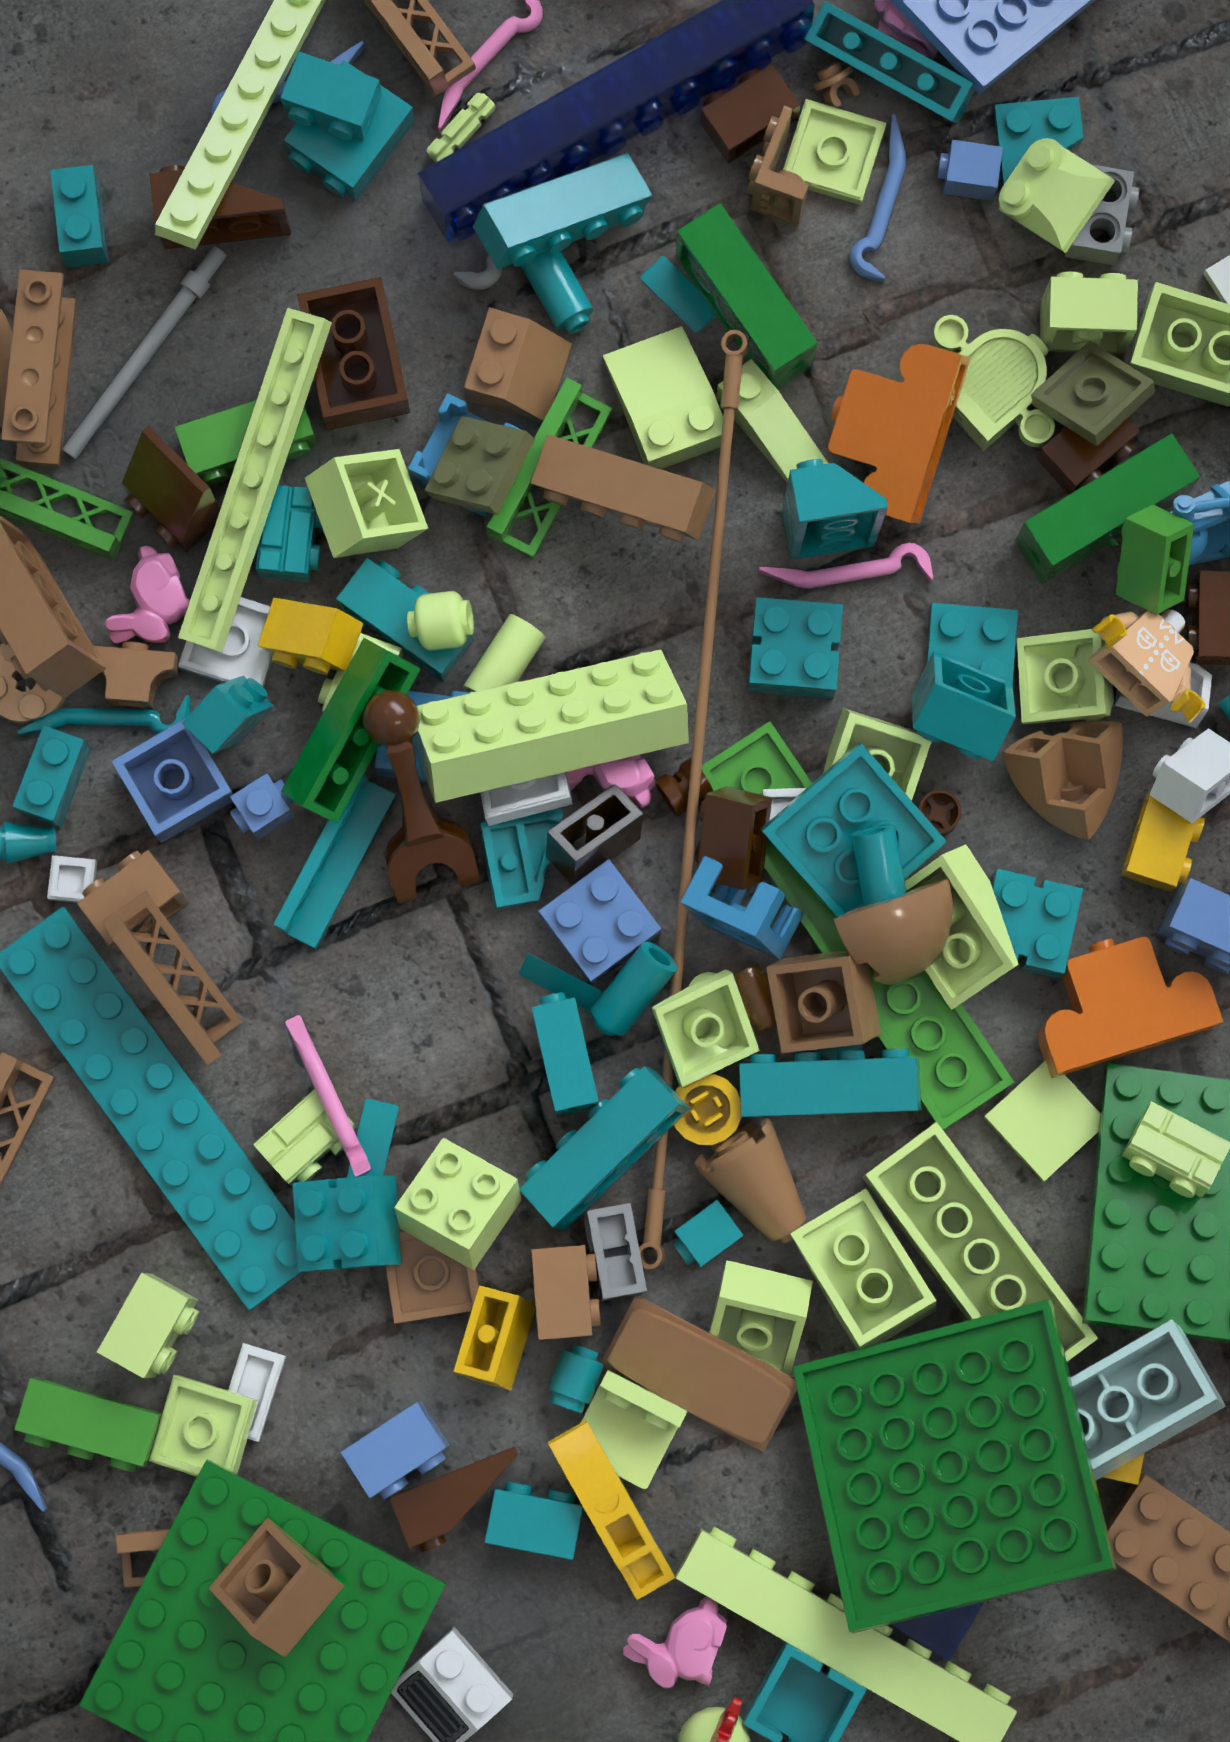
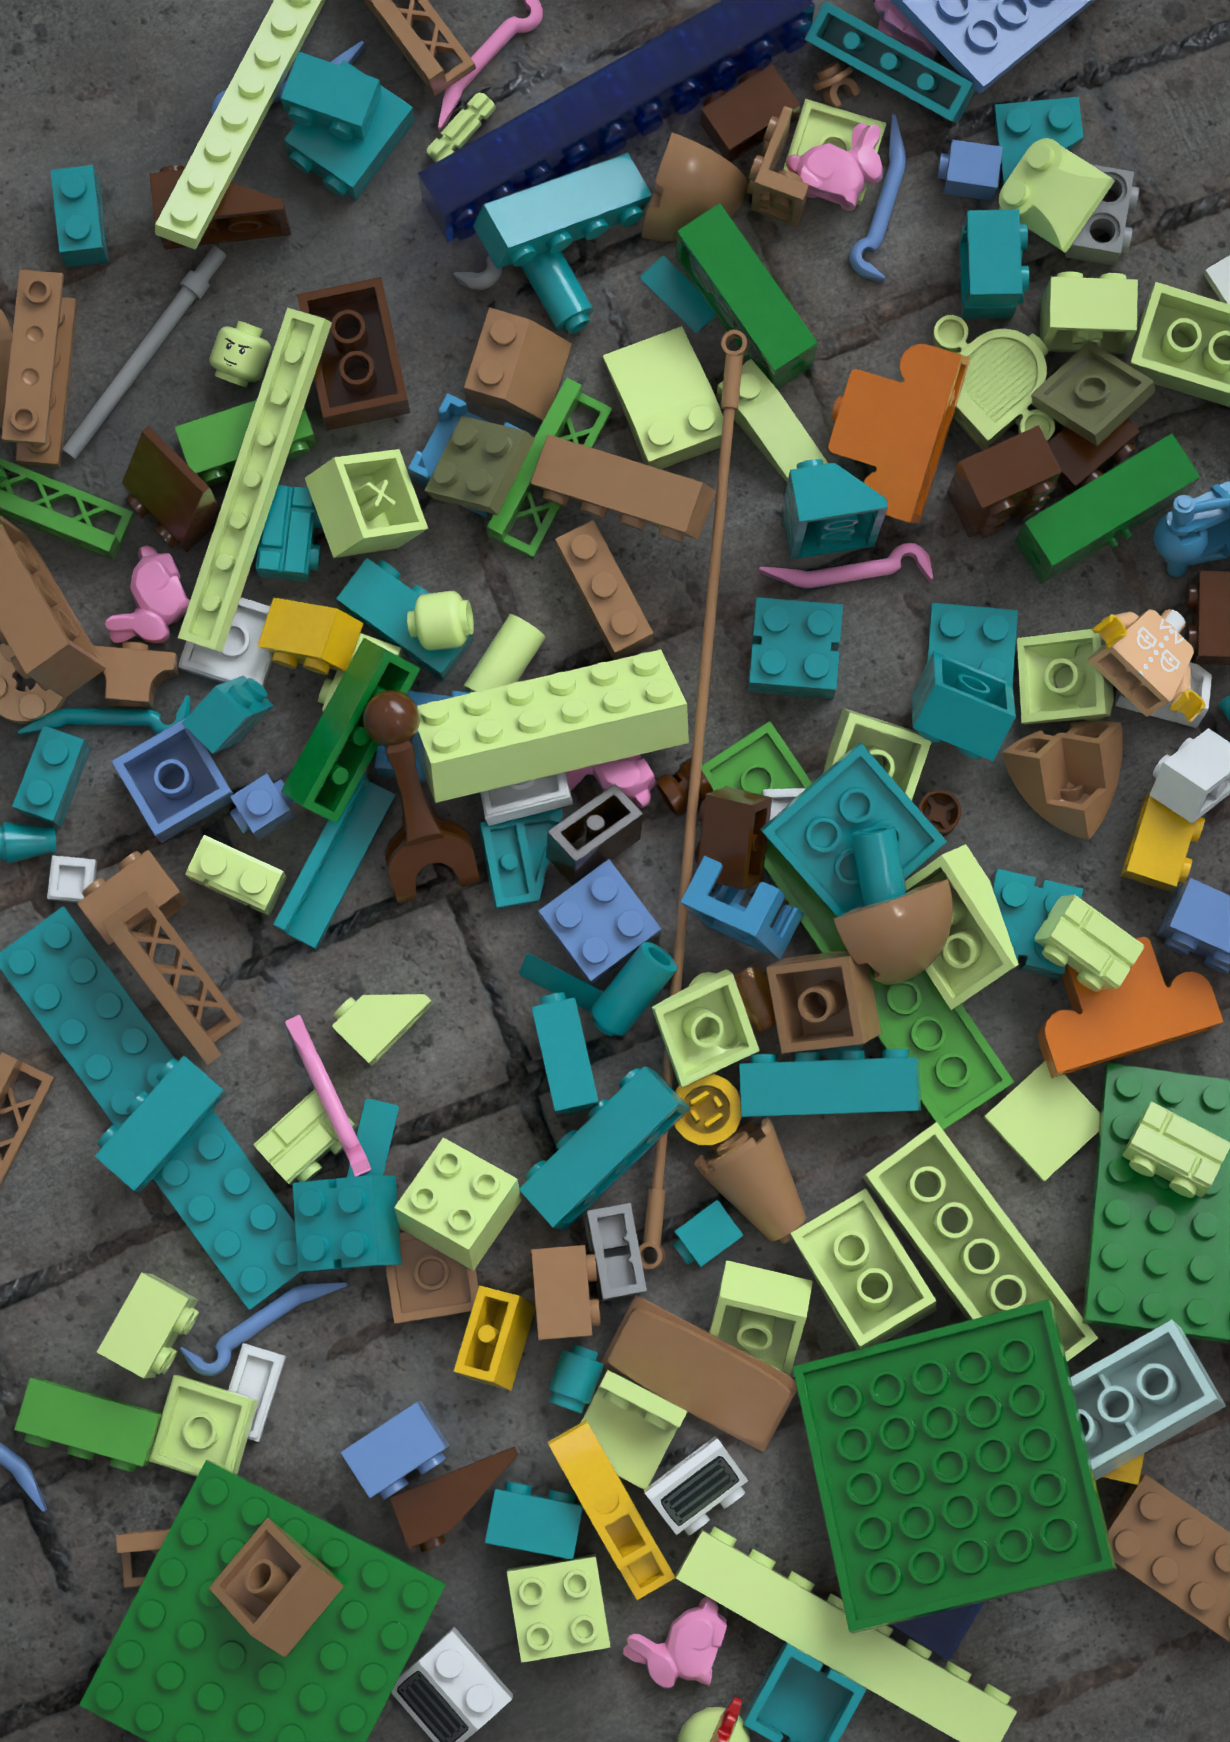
(159, 1123): none -> teal brick
(236, 875): none -> yellowish green brick
(240, 354): none -> yellowish green head
(256, 1323): none -> medium blue piece
(378, 1021): none -> yellowish green slope
(558, 1608): none -> yellowish green brick
(604, 590): none -> medium nougat brick
(689, 185): none -> medium nougat brick
(696, 1487): none -> slope
(839, 173): none -> bright pink animal
(991, 264): none -> teal piece
(1004, 483): none -> reddish brown brick
(1087, 943): none -> yellowish green brick
(1154, 559): bright green brick -> none

